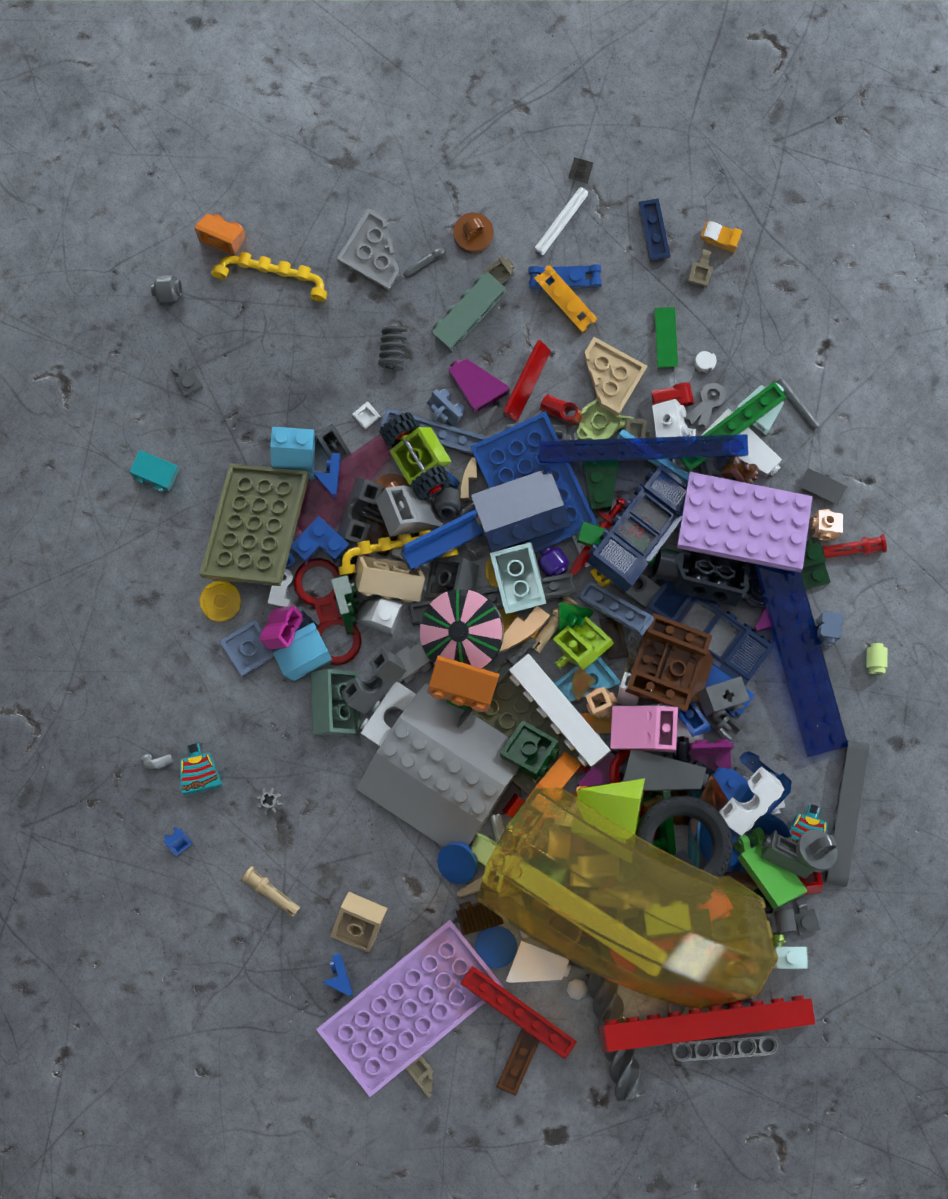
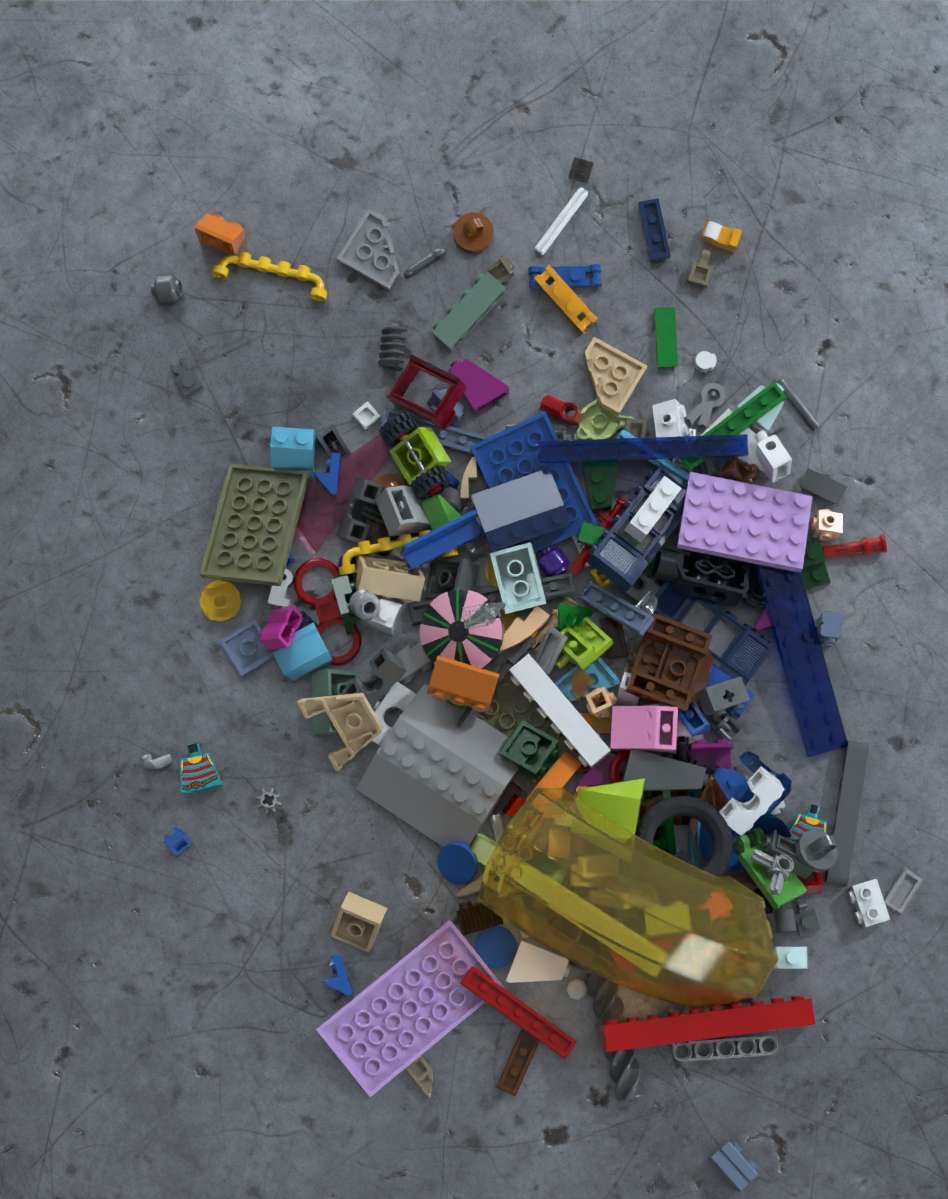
(153, 471): teal brick -> none
(263, 886): tan pin -> none
(319, 536): blue brick -> none
(352, 720): none -> tan wing
(364, 604): none -> light grey head
(439, 511): none -> bright green slope
(445, 411): none -> dark red piece
(481, 615): none -> clear slope
(526, 381): red slope -> none
(550, 649): none -> light grey tile
(648, 603): none -> clear tile
(652, 509): none -> white arch
(681, 392): red piece -> none
(733, 1165): none -> sand blue brick
(772, 456): none -> white torso
(777, 868): none -> light grey axle
(778, 939): lime plate -> none
(868, 903): none -> white brick
(876, 658): yellowish green brick -> none
(902, 891): none -> light grey tile

